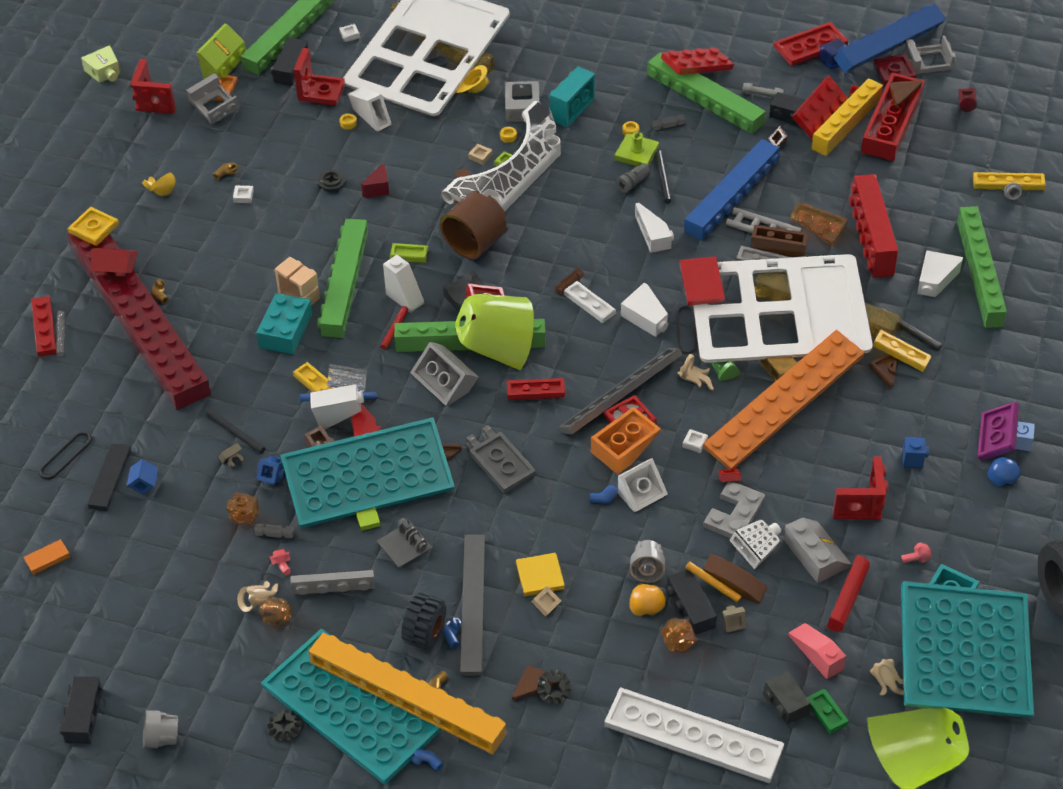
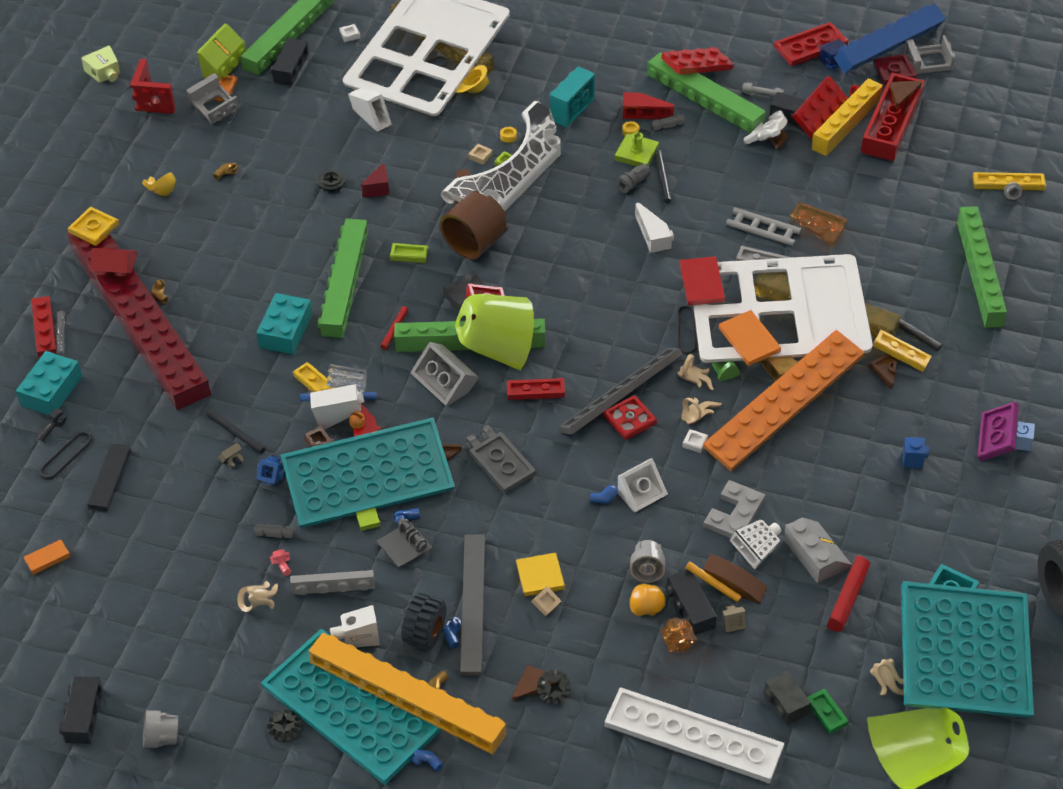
(49, 383): none -> teal brick
(57, 418): none -> black bar
(142, 476): blue brick -> none
(242, 508): clear orange brick -> none
(243, 194): white tile -> none
(275, 611): clear orange head -> none
(297, 280): light nougat piece -> none
(311, 87): red bracket -> none
(348, 121): yellow tile -> none
(357, 420): none -> orange hinge
(358, 628): none -> white torso
(401, 284): white slope -> none
(406, 514): none -> blue arm
(515, 107): light grey window -> none
(576, 275): reddish brown axle -> none
(589, 302): white tile -> none
(624, 440): orange slope -> none
(645, 107): none -> red slope
(645, 310): white slope -> none
(695, 412): none -> tan piece
(729, 475): red tile -> none
(731, 189): blue brick -> none
(749, 337): none -> orange tile
(769, 129): none -> white tile
(779, 241): reddish brown brick -> none
(819, 649): coral slope -> none
(869, 500): red bracket -> none
(873, 226): red brick -> none
(922, 554): coral plate -> none
(938, 272): white slope -> none
(967, 99): dark red plate -> none
(1003, 471): blue hair -> none

